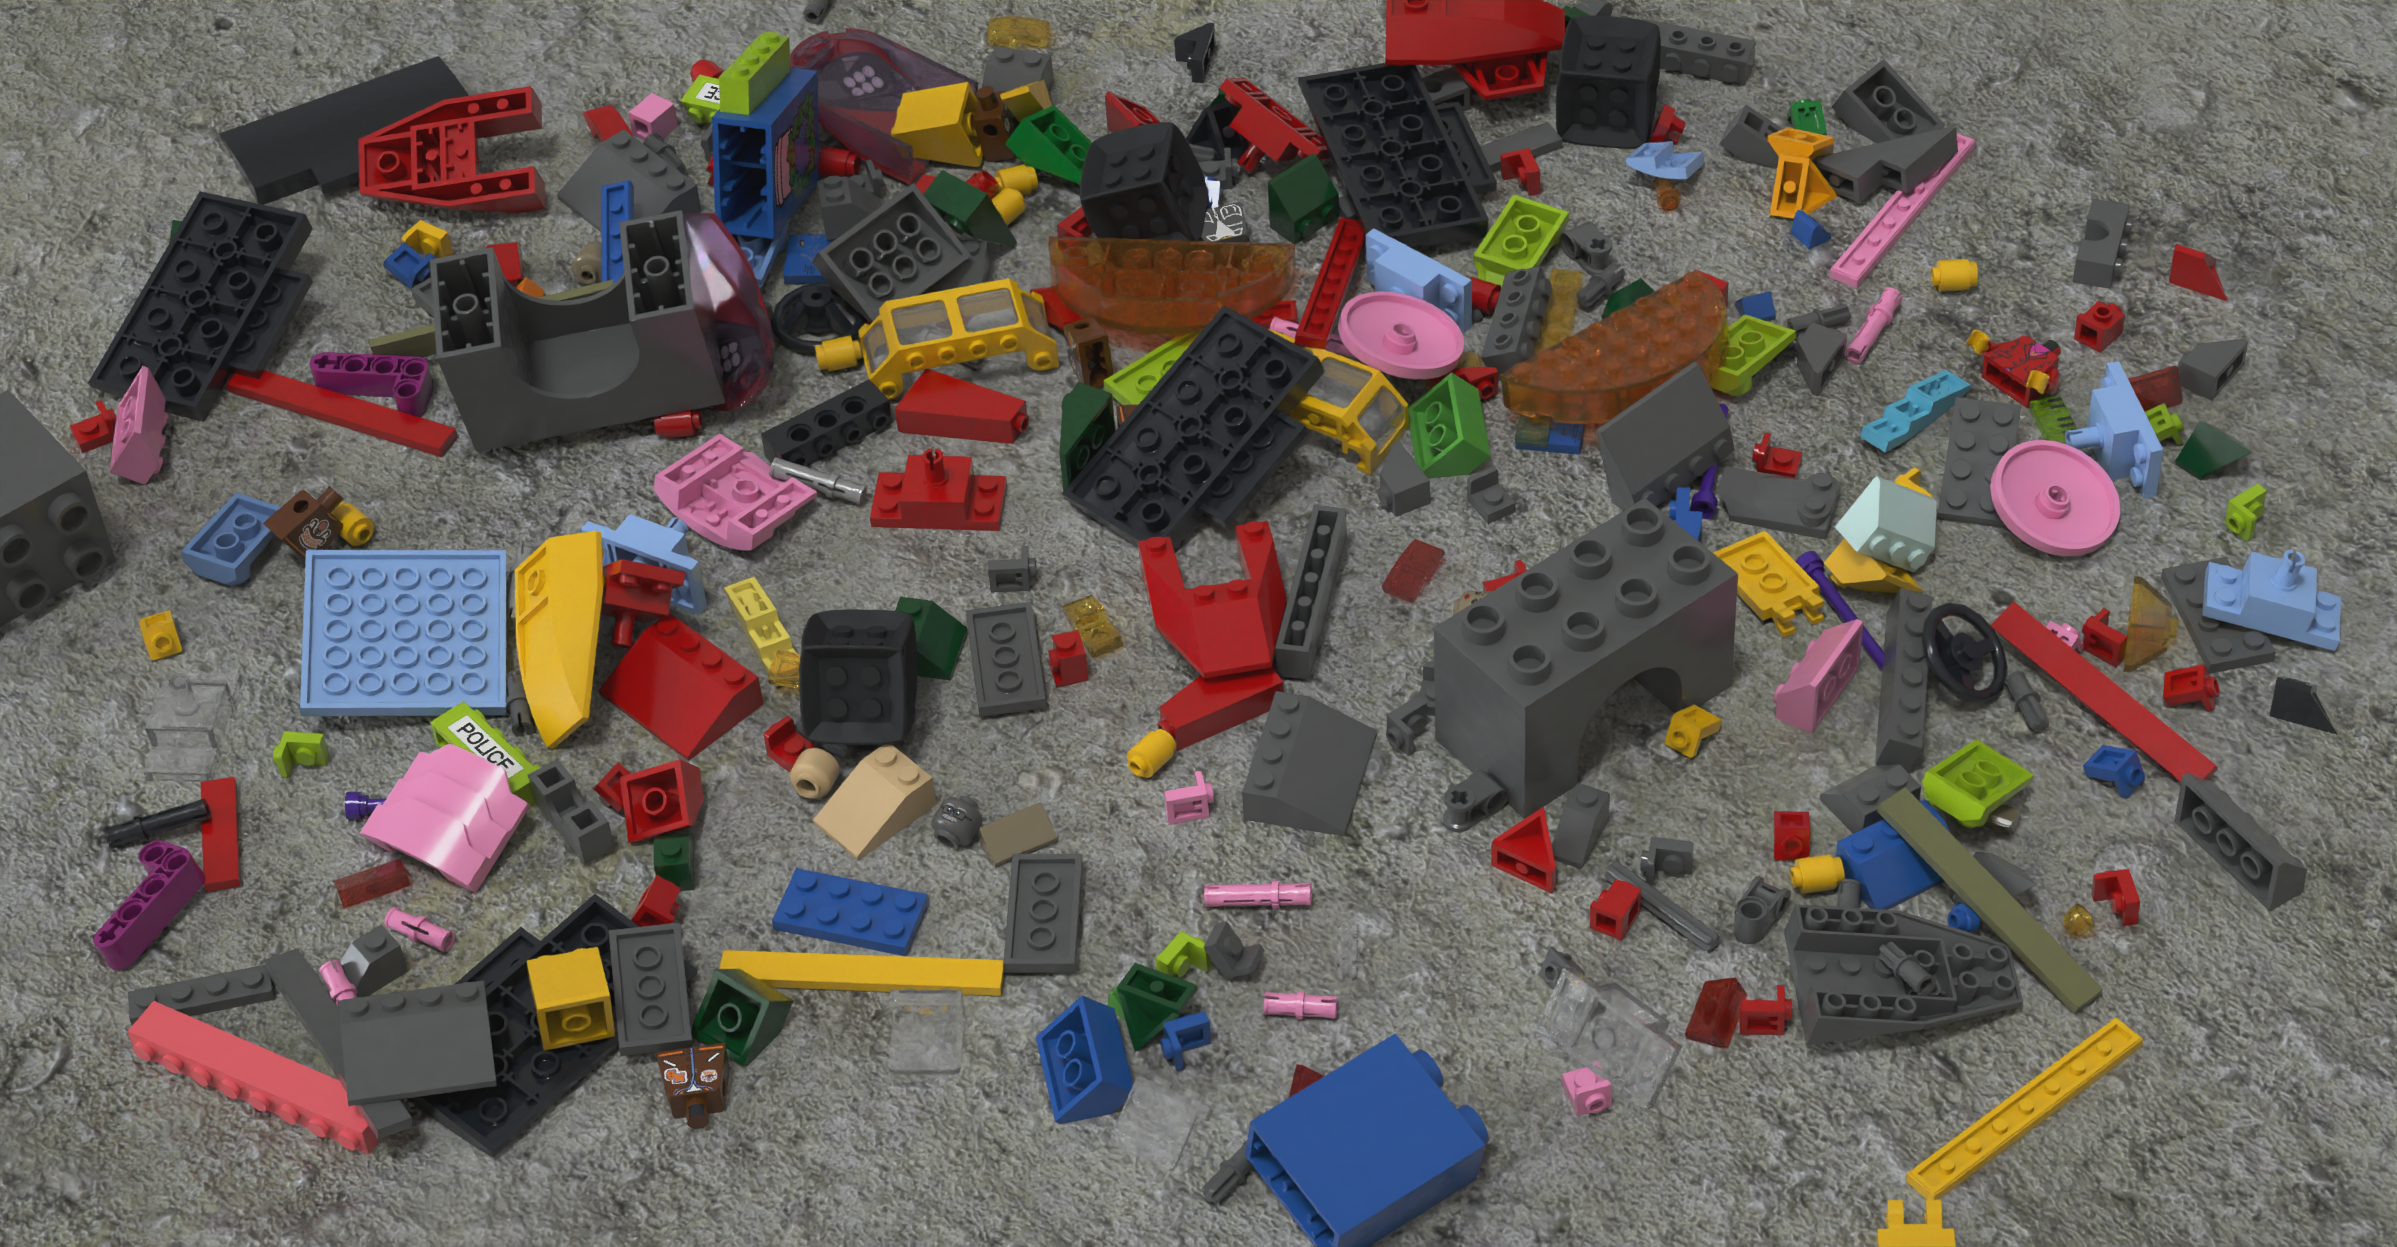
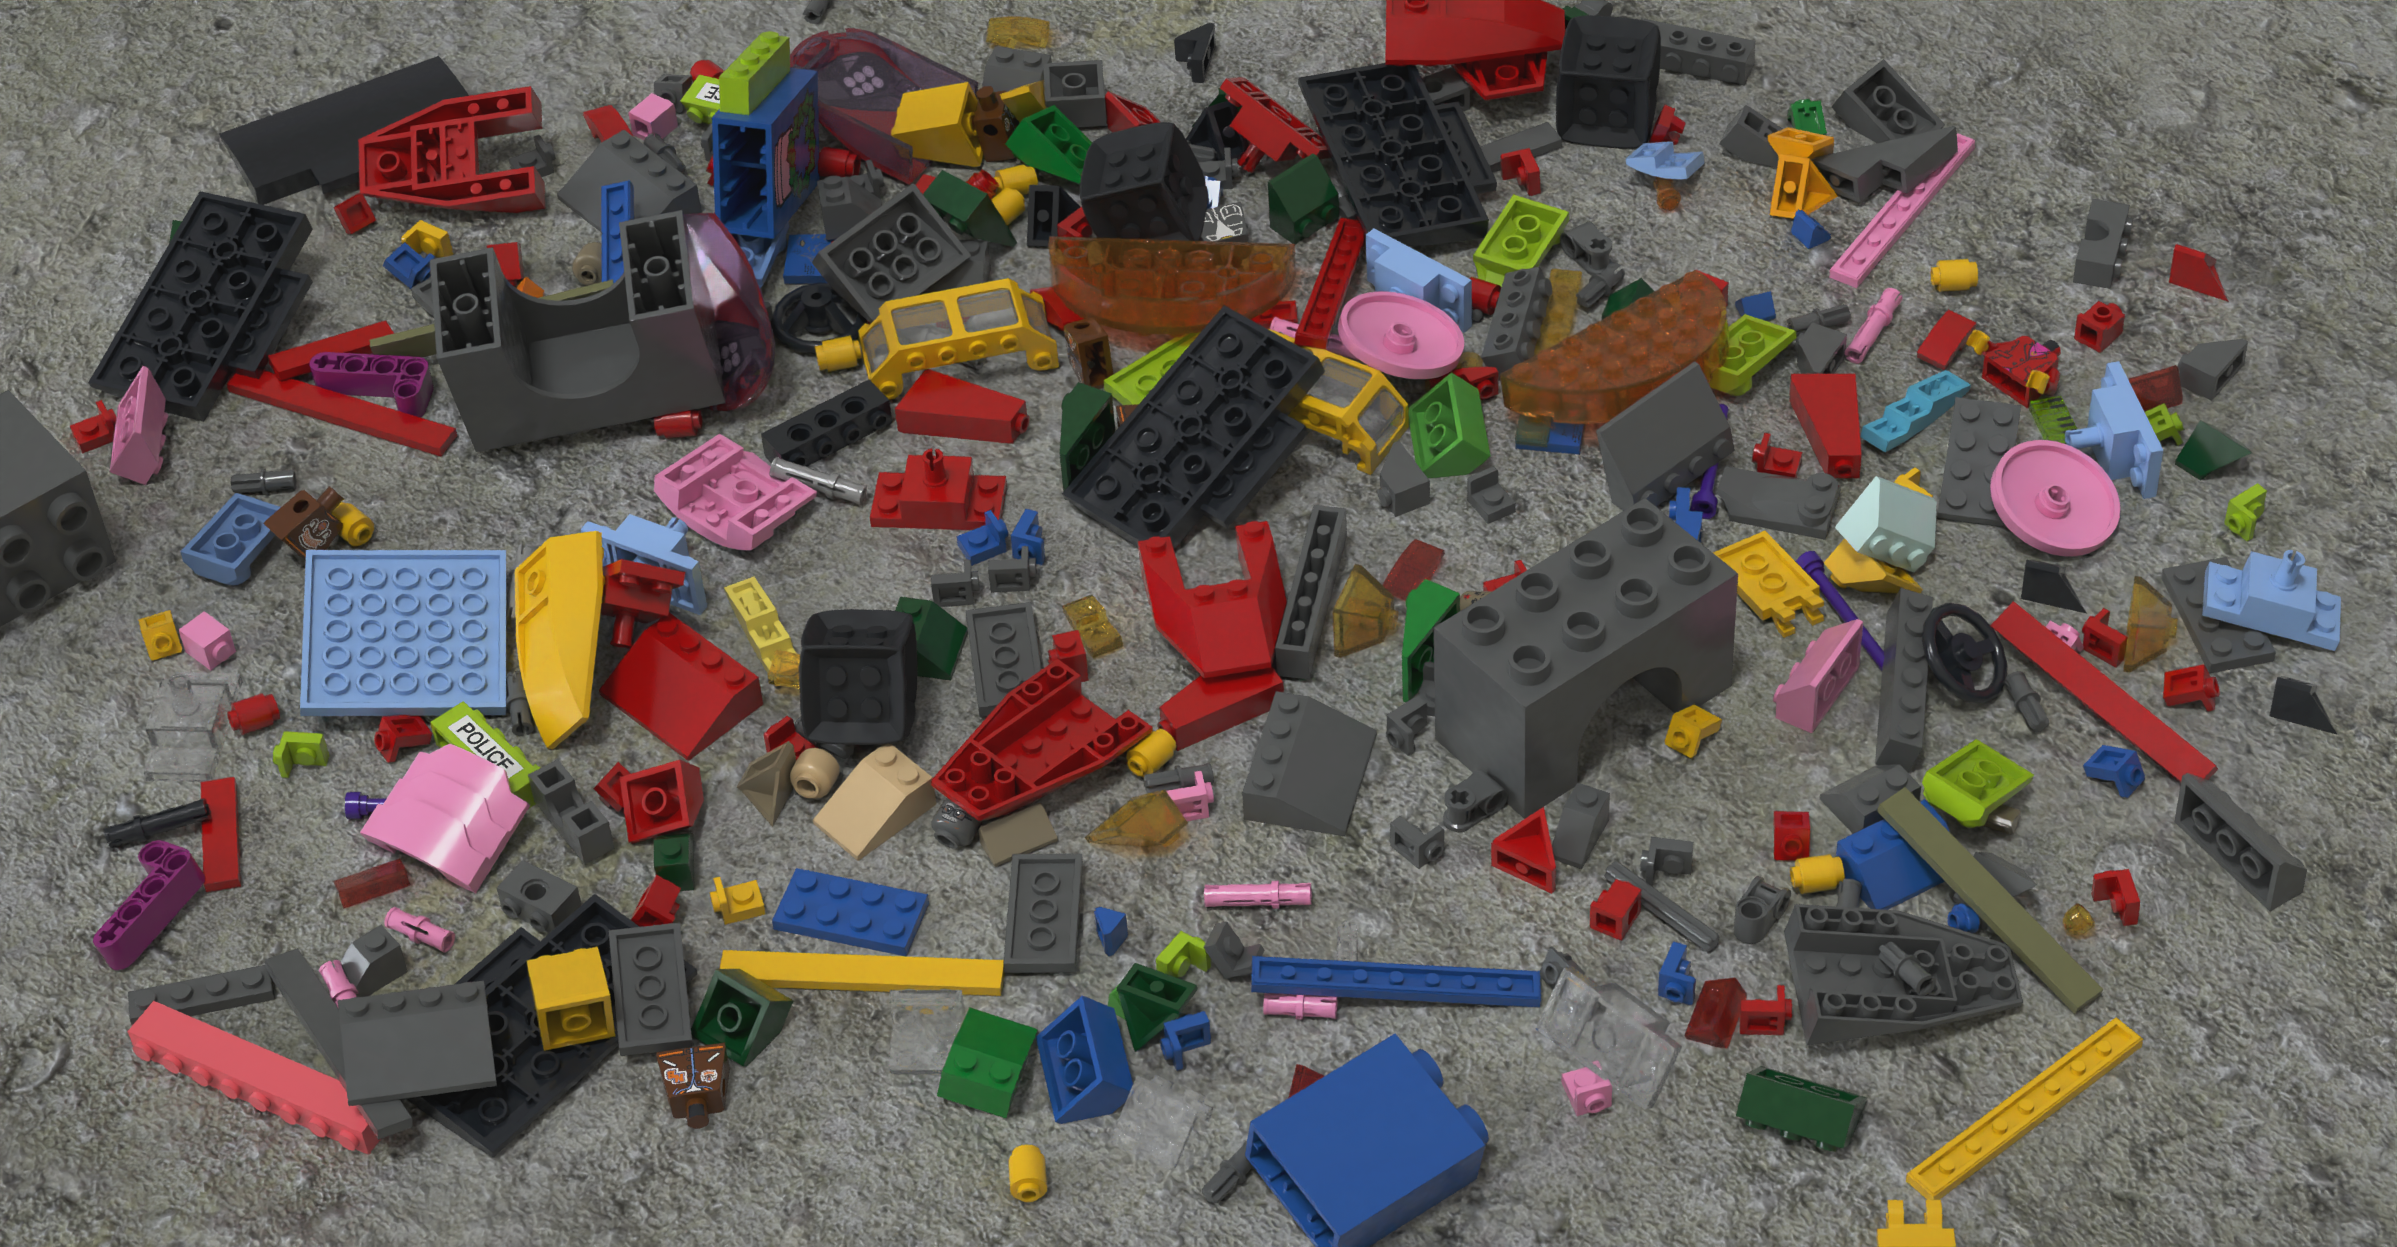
(207, 640): none -> bright pink brick
(253, 713): none -> red brick
(264, 481): none -> dark grey axle
(297, 360): none -> red tile
(354, 213): none -> red tile
(400, 732): none -> red bracket
(537, 897): none -> dark grey brick
(540, 158): none -> dark grey bracket
(673, 88): none -> dark grey bracket
(737, 901): none -> yellow bracket
(768, 781): none -> dark tan slope
(955, 588): none -> dark grey bracket
(984, 541): none -> blue bracket
(986, 1062): none -> green slope
(1027, 1173): none -> yellow brick
(1028, 534): none -> blue bracket
(1034, 745): none -> red wedge
(1046, 209): none -> black slope
(1077, 91): none -> dark grey slope
(1111, 929): none -> blue slope
(1141, 822): none -> clear yellow slope
(1177, 778): none -> dark grey axle
(1362, 613): none -> clear yellow slope
(1395, 981): none -> blue tile
(1413, 844): none -> dark grey bracket
(1426, 608): none -> green slope
(1674, 977): none -> blue bracket
(1800, 1108): none -> dark green slope
(1830, 420): none -> red slope
(1946, 339): none -> red slope
(2049, 586): none -> black slope

